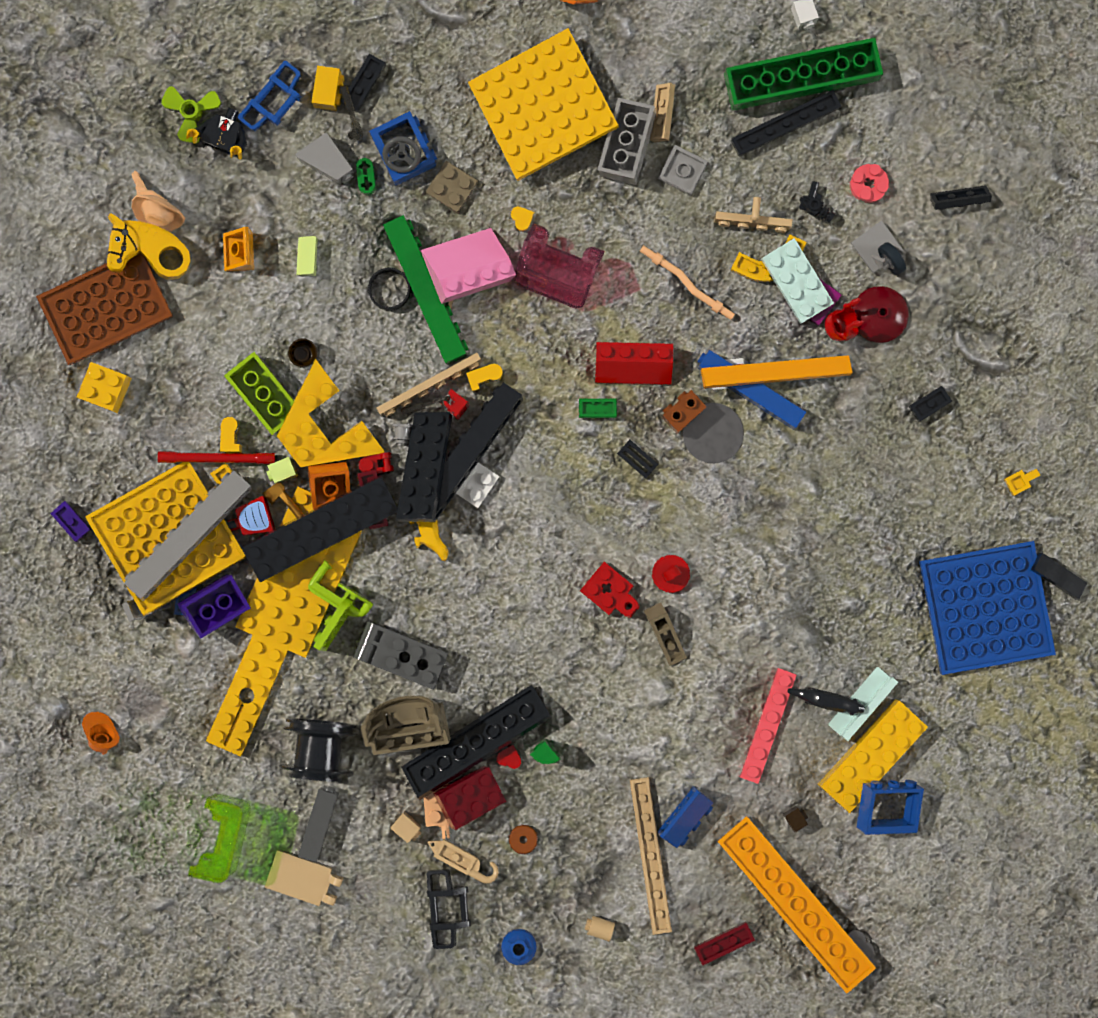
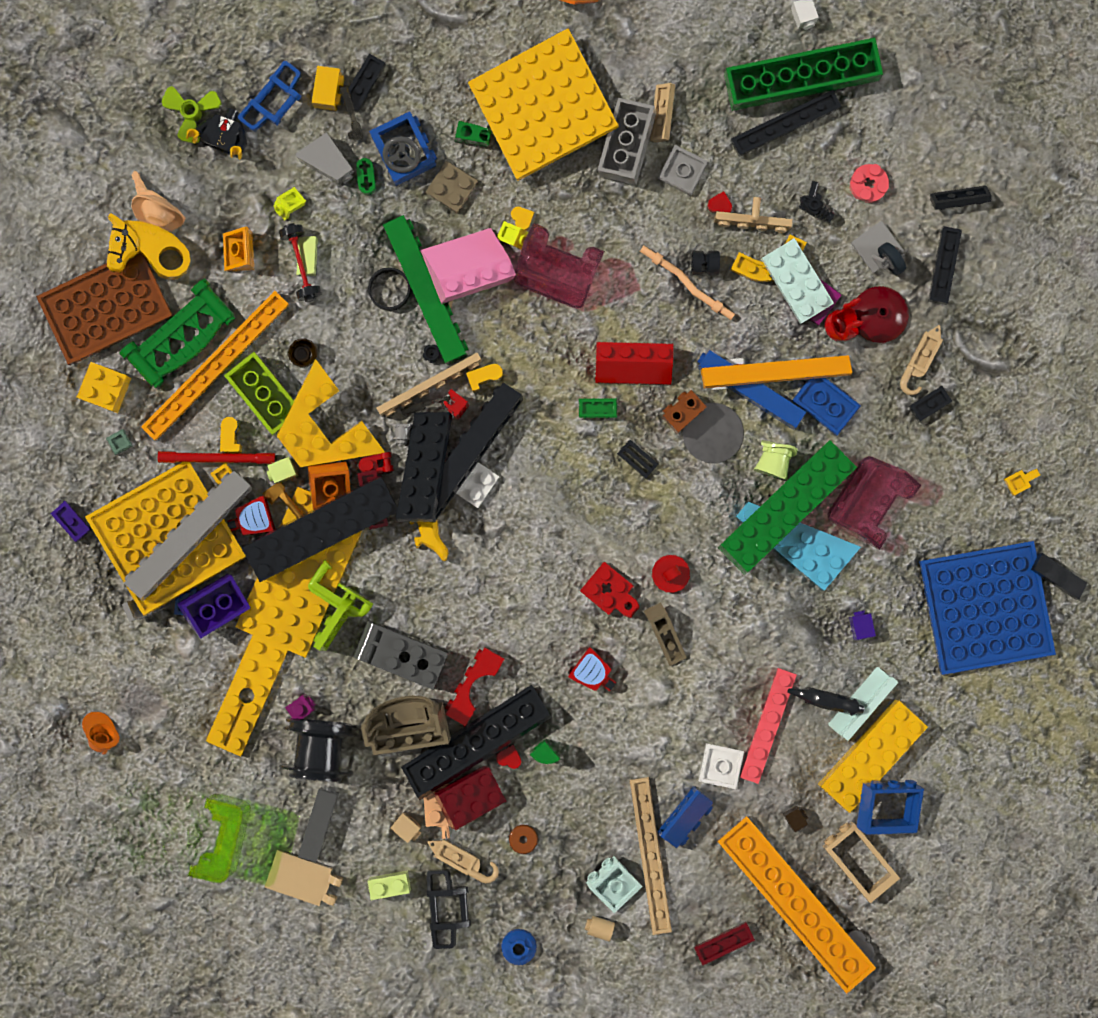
(119, 442): none -> sand green tile
(144, 358): none -> green piece
(215, 366): none -> light orange plate
(288, 203): none -> neon yellow bracket
(301, 707): none -> magenta bracket
(308, 292): none -> black axle
(389, 885): none -> yellowish green brick
(431, 358): none -> black plate
(462, 708): none -> red arch
(472, 134): none -> green leg
(512, 235): none -> neon yellow bracket
(592, 672): none -> torso
(613, 884): none -> light aqua plate
(712, 264): none -> black wheel
(719, 203): none -> red tile
(721, 766): none -> white tile
(775, 459): none -> yellowish green hat
(787, 507): none -> green brick
(811, 550): none -> medium azure wing
(826, 404): none -> blue tile
(862, 625): none -> dark purple brick
(868, 499): none -> clear pink windscreen
(882, 884): none -> tan window
(921, 359): none -> tan plate
(944, 265): none -> black plate

